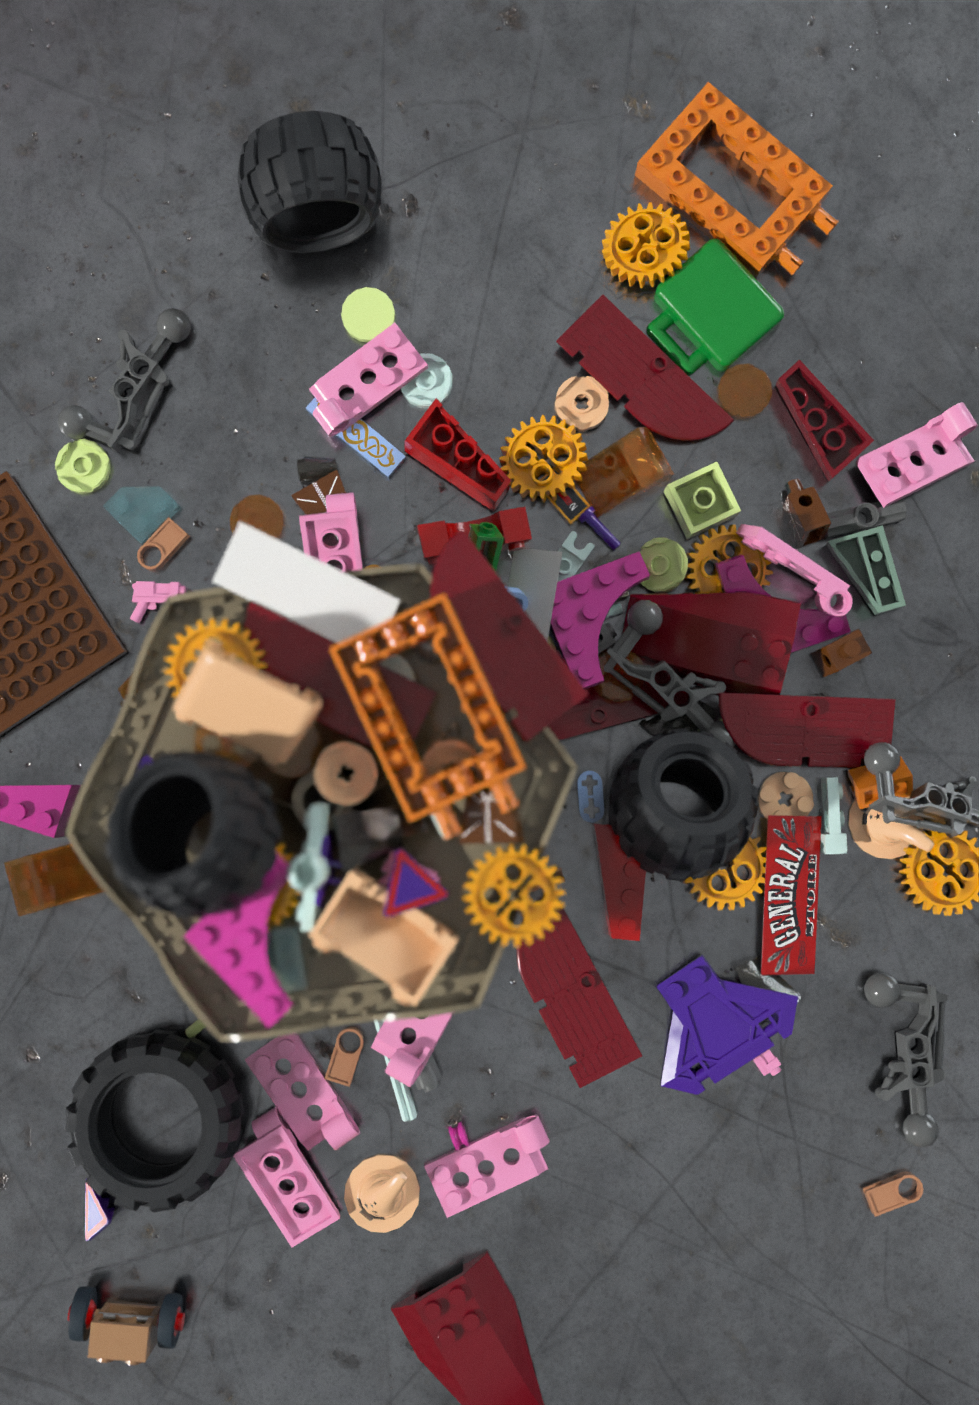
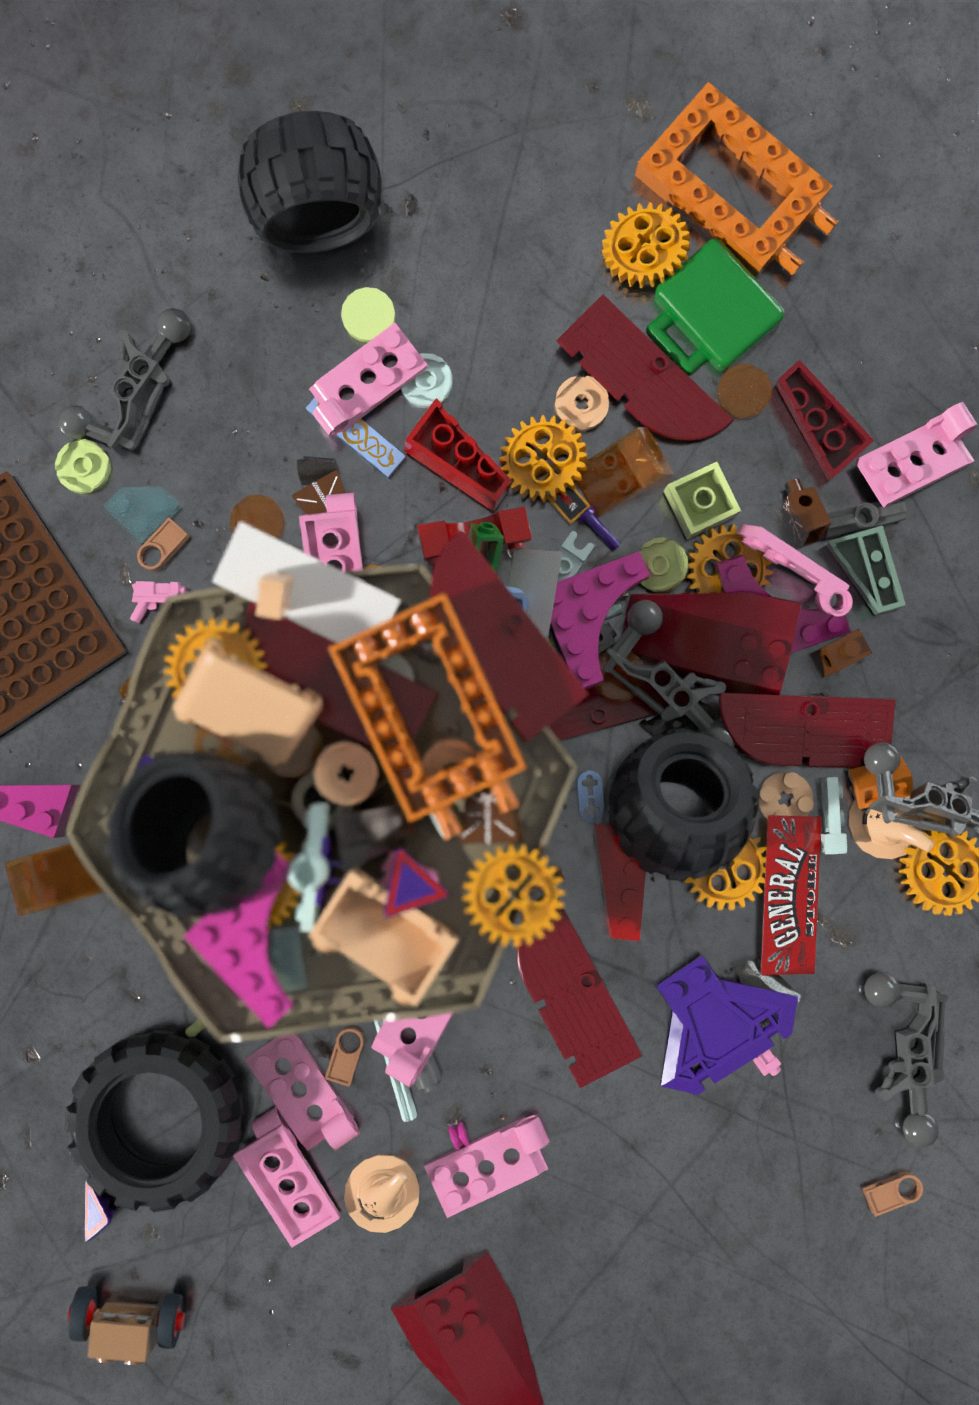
(274, 595): none -> light nougat piece

